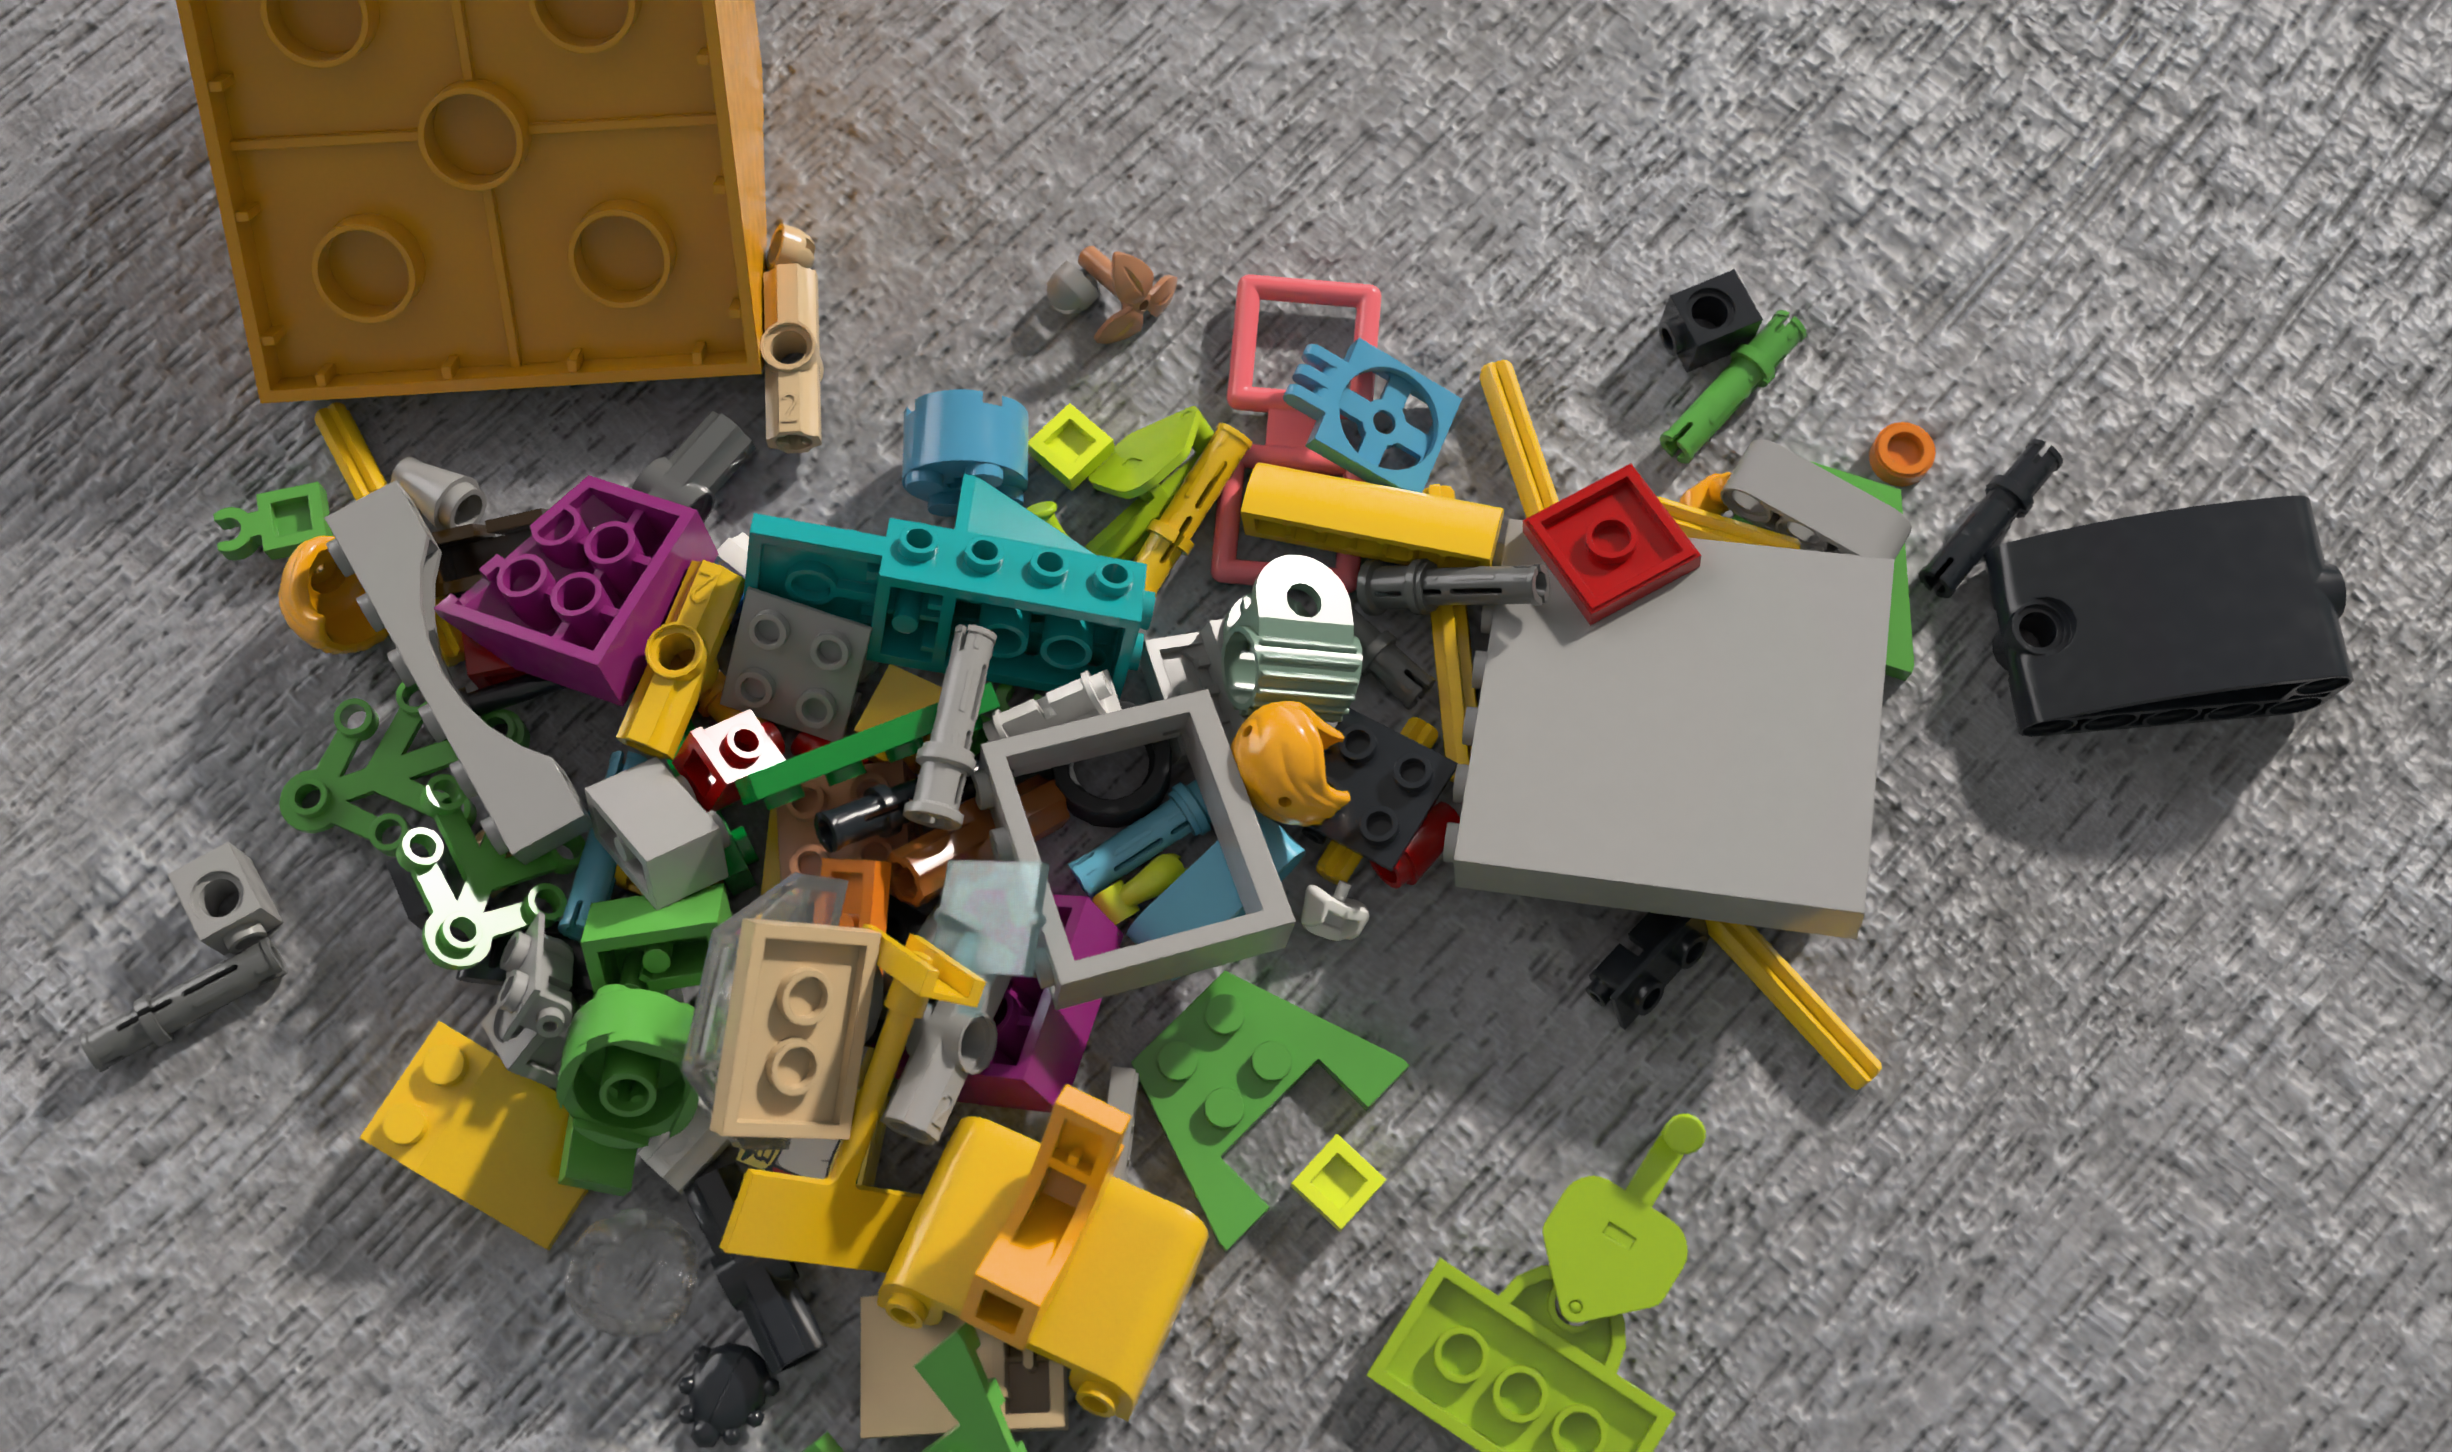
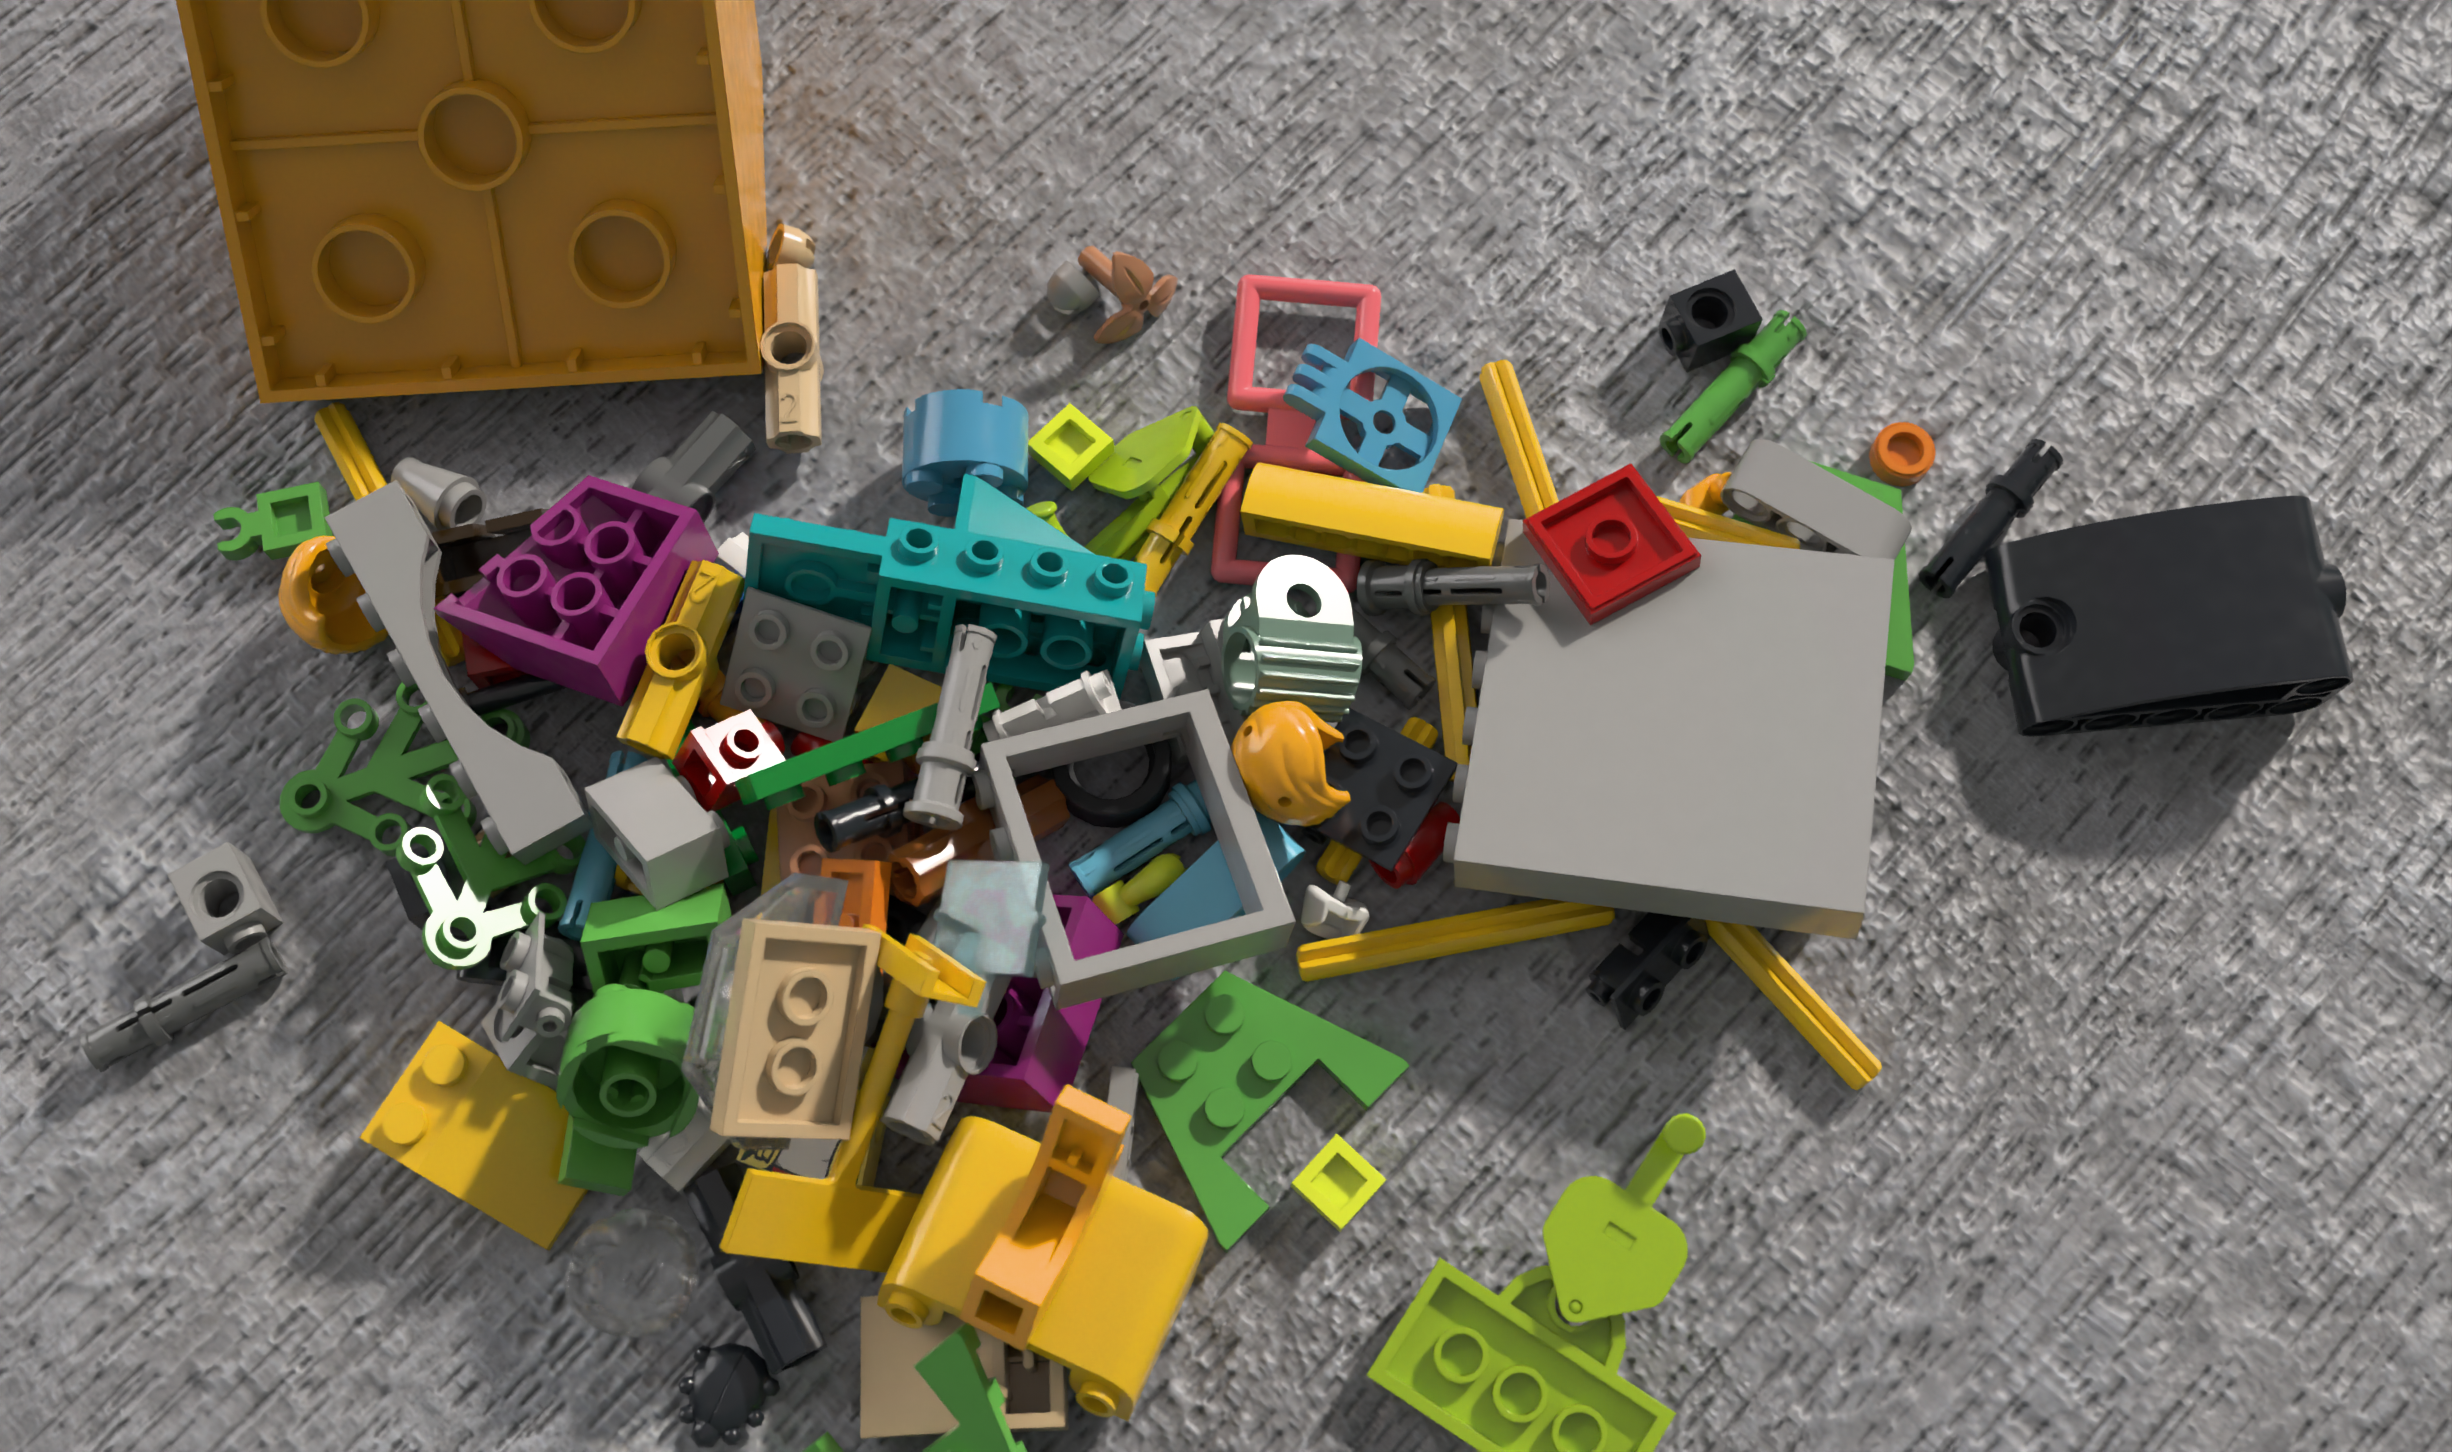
(1447, 936): none -> yellow axle

